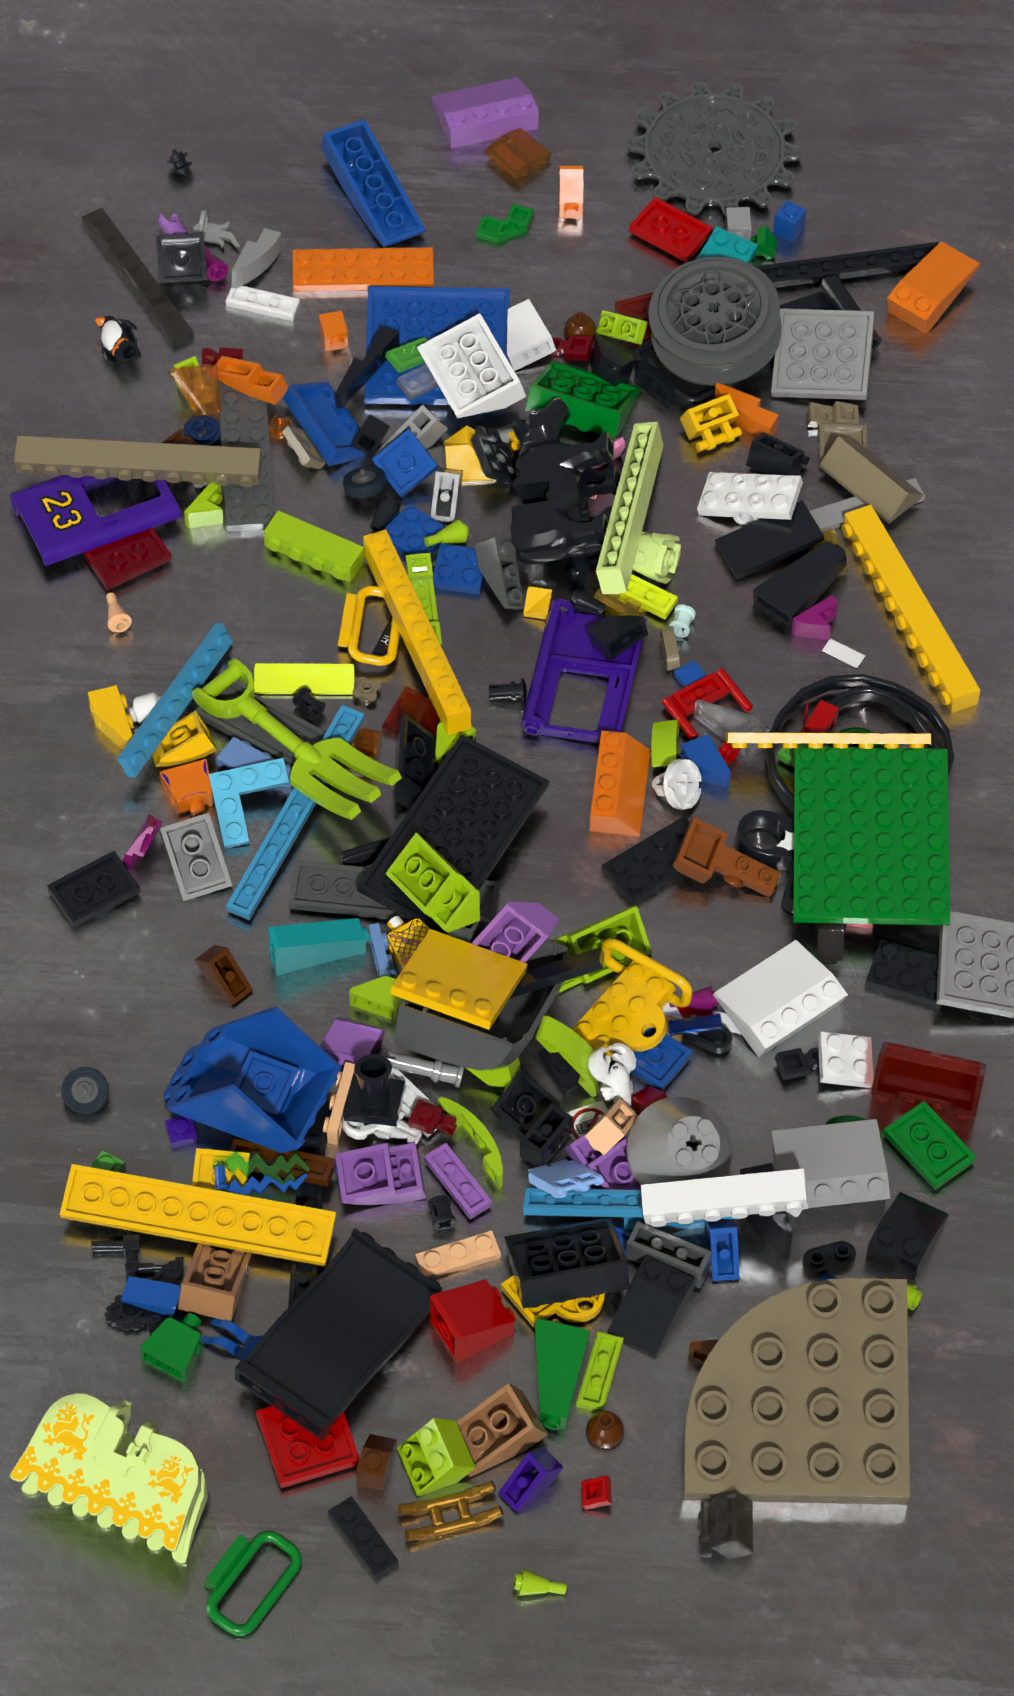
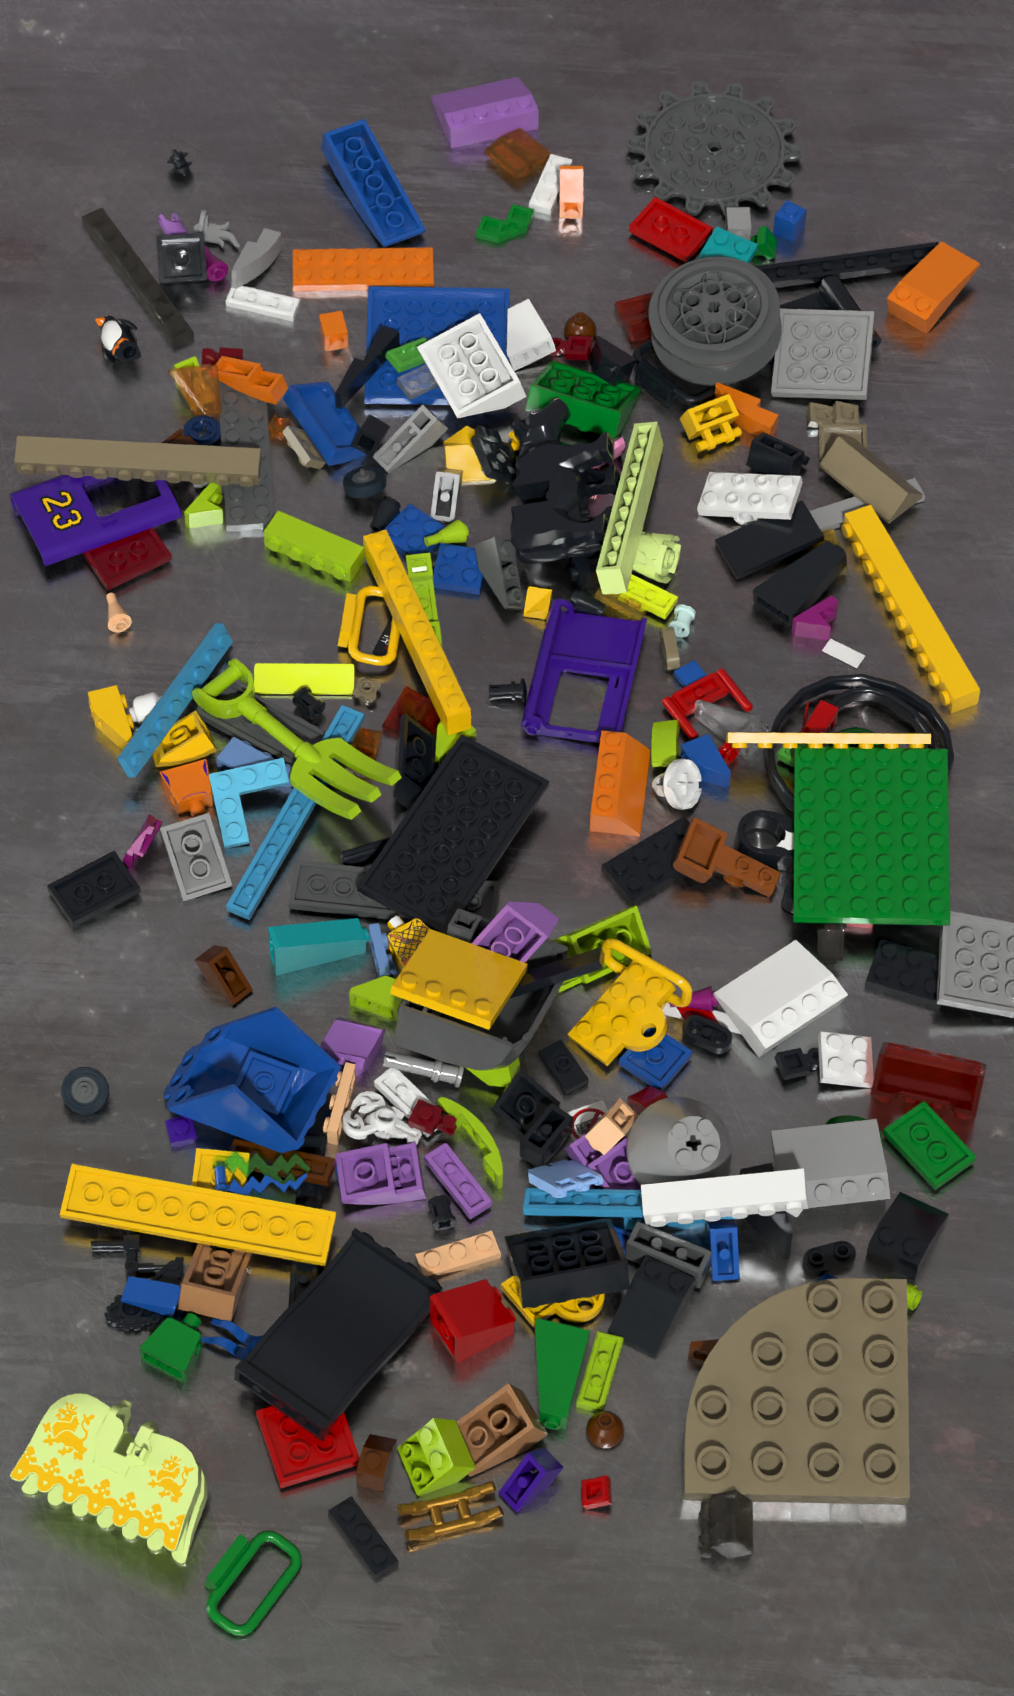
(108, 1162): bright green plate -> none
(372, 1093): black plant -> none
(405, 463): blue plate -> none
(435, 885): lime slope -> none
(531, 1583): lime cone -> none
(547, 189): none -> white plate
(572, 1047): lime slope -> none
(616, 1078): white animal -> none
(617, 634): black slope -> none
(622, 327): lime slope -> none
(695, 1024): clear blue pin -> none

